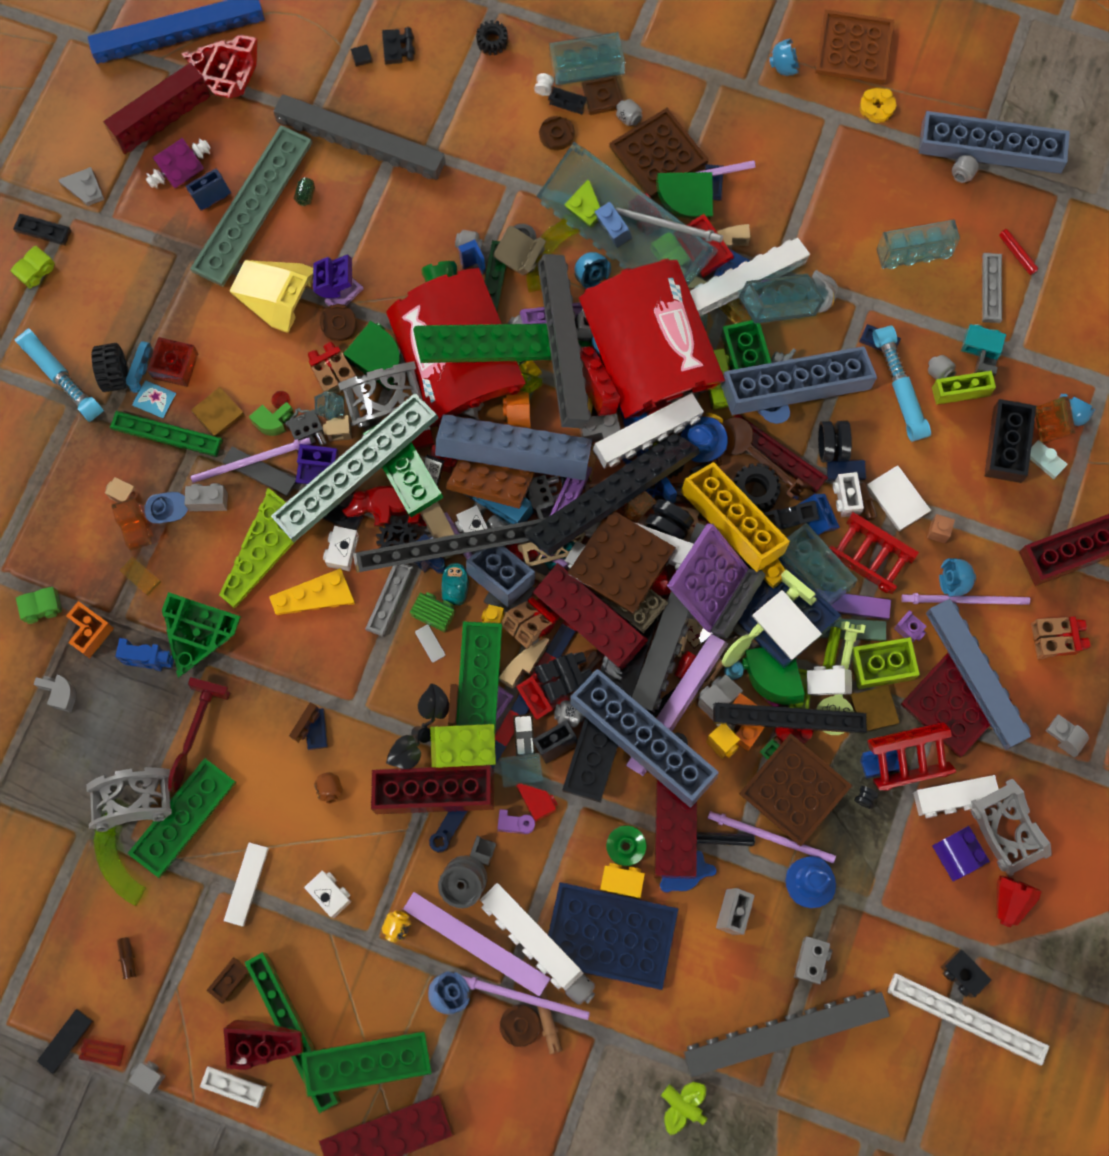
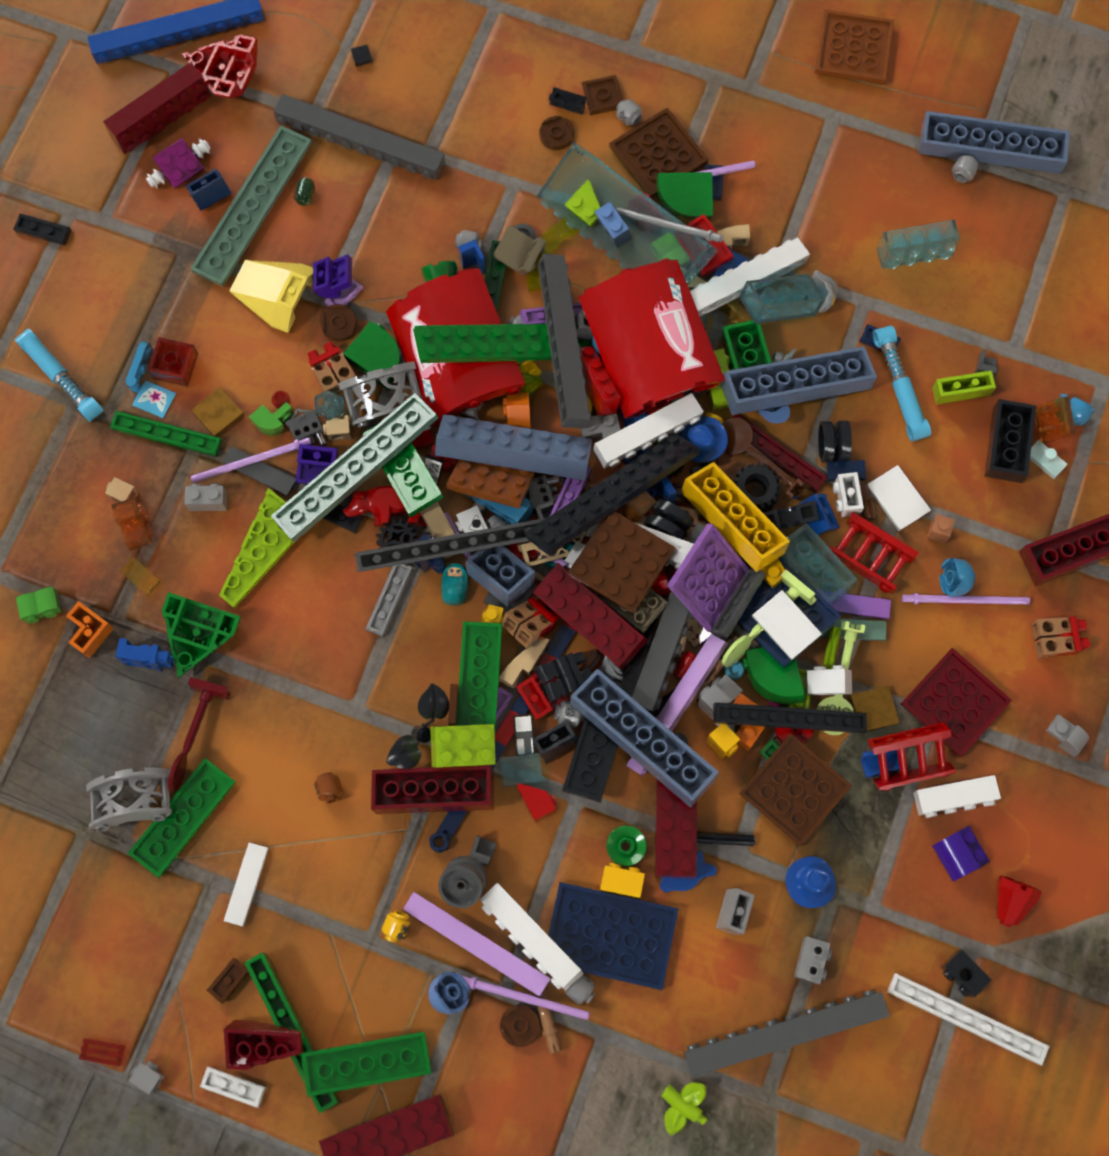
(33, 267): lime brick -> none
(62, 692): light grey brick -> none
(65, 1041): black tile -> none
(84, 186): light grey wing -> none
(109, 367): black tyre -> none
(112, 867): clear neon green tile -> none
(126, 958): reddish brown axle -> none
(165, 507): medium blue piece -> none
(309, 716): reddish brown plate -> none
(317, 733): dark blue tile -> none
(320, 592): yellow wing -> none
(328, 894): white brick -> none
(341, 548): white brick -> none
(392, 45): black plate -> none
(430, 643): white sticker -> none
(432, 611): bright green brick -> none
(492, 46): black tyre -> none
(513, 824): medium lavender leg -> none
(544, 84): white wheel -> none
(587, 58): clear light blue brick -> none
(591, 269): dark azure cylinder -> none
(722, 819): lavender bar -> none
(784, 58): dark azure cylinder -> none
(866, 797): black wheel -> none
(881, 96): yellow plate -> none
(884, 663): lime brick -> none
(904, 629): medium lavender brick -> none
(941, 367): light grey head -> none
(978, 674): sand blue brick -> none
(981, 339): teal brick -> none
(991, 287): light grey tile -> none
(1015, 798): light grey fence -> none
(1018, 251): red axle -> none

